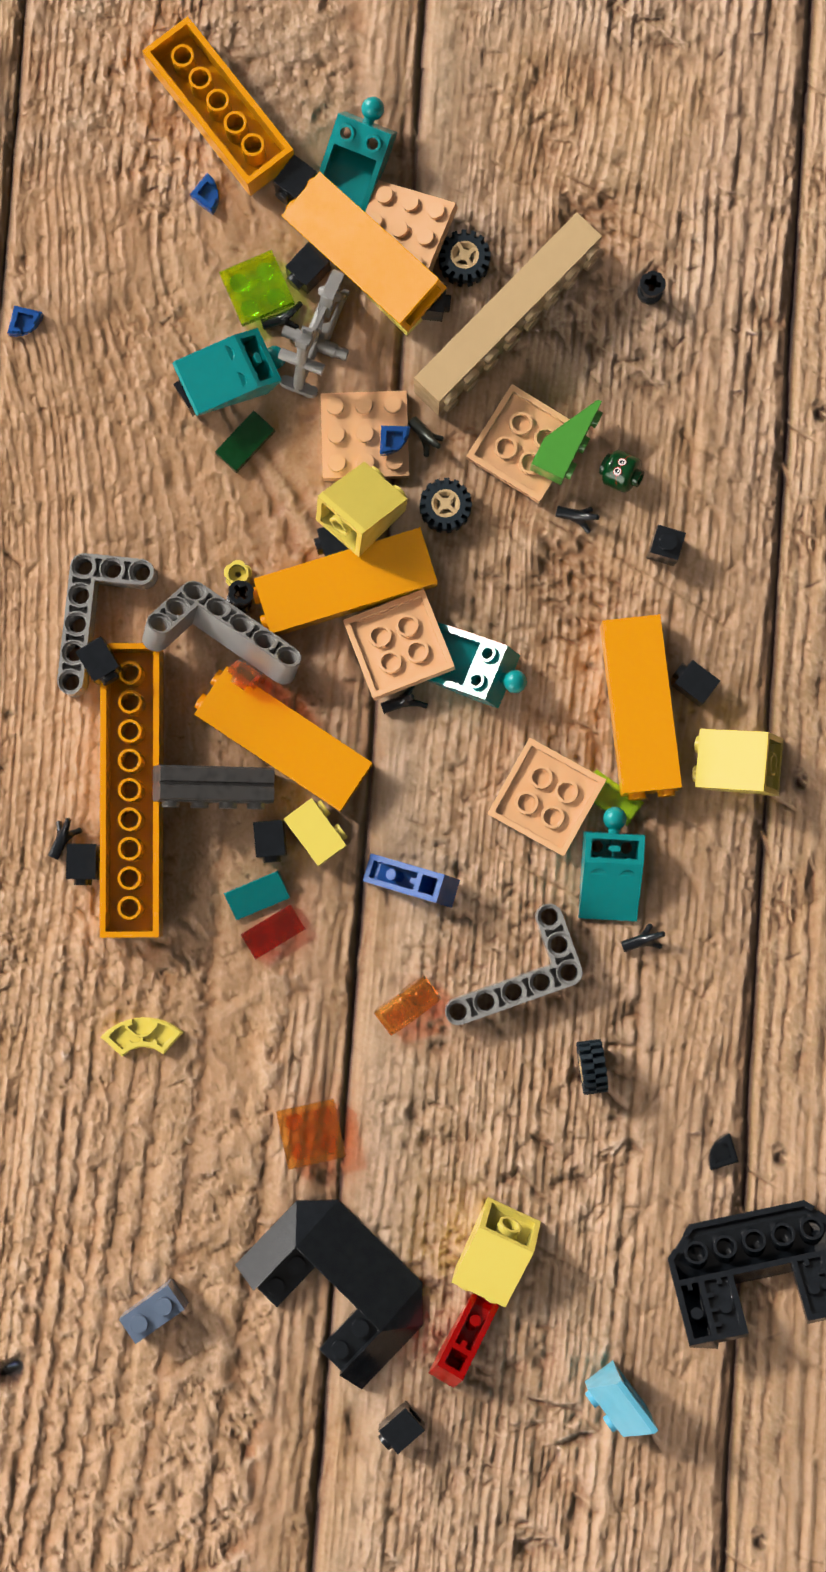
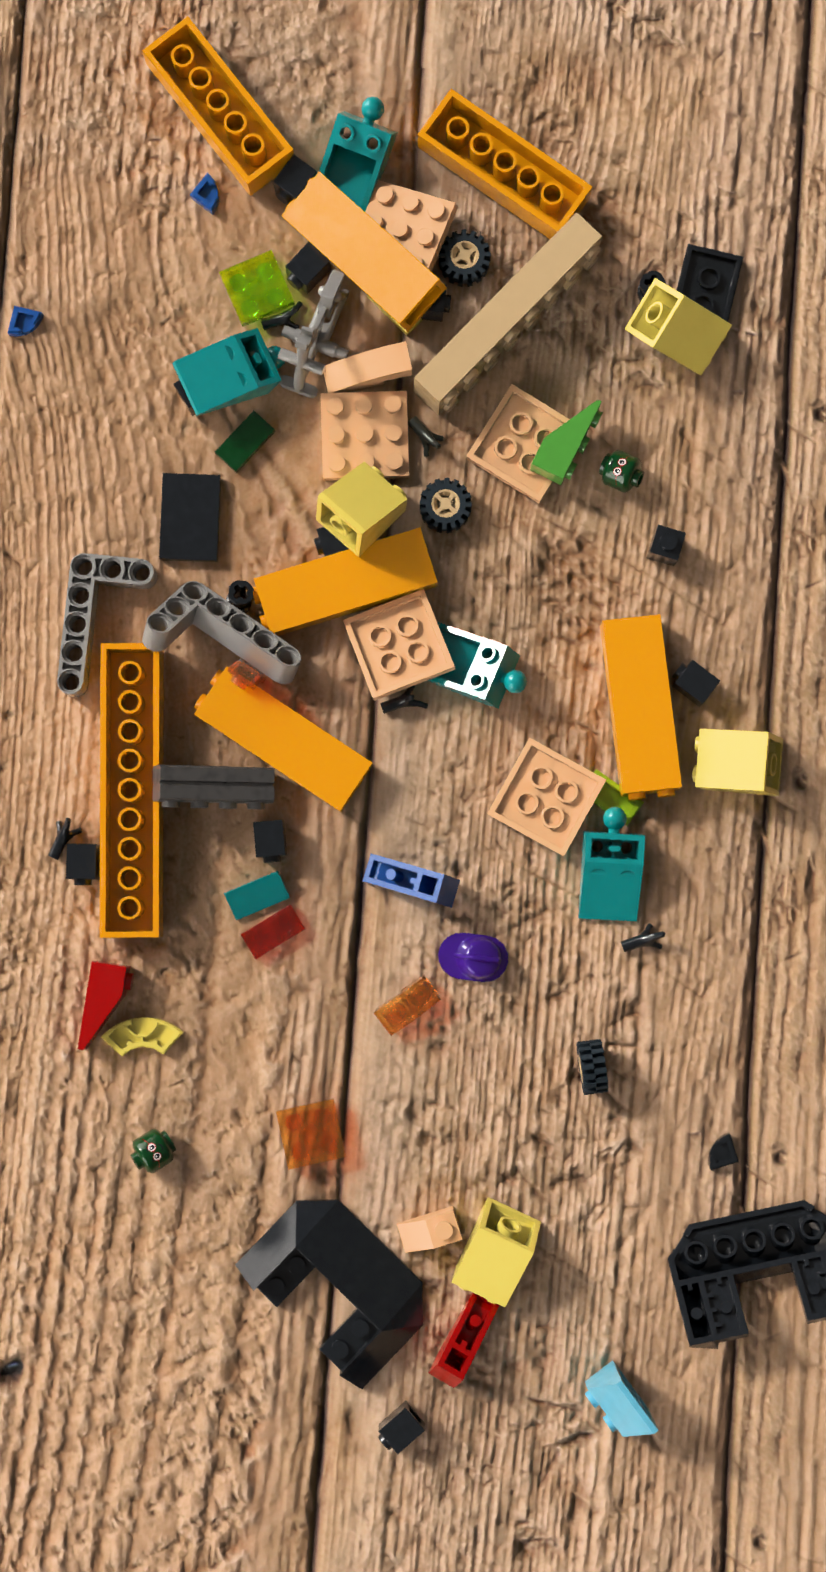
(100, 662): black brick -> none
(104, 993): none -> red slope
(153, 1150): none -> dark green head
(153, 1311): sand blue brick -> none
(190, 517): none -> black tile
(237, 566): light yellow plate -> none
(316, 831): light yellow brick -> none
(368, 368): none -> light nougat slope
(393, 439): blue tile -> none
(430, 1230): none -> light nougat slope
(473, 957): none -> dark purple piece
(503, 165): none -> light orange brick
(525, 980): light grey beam -> none
(577, 516): black bar -> none
(678, 327): none -> light yellow slope
(710, 278): none -> black tile

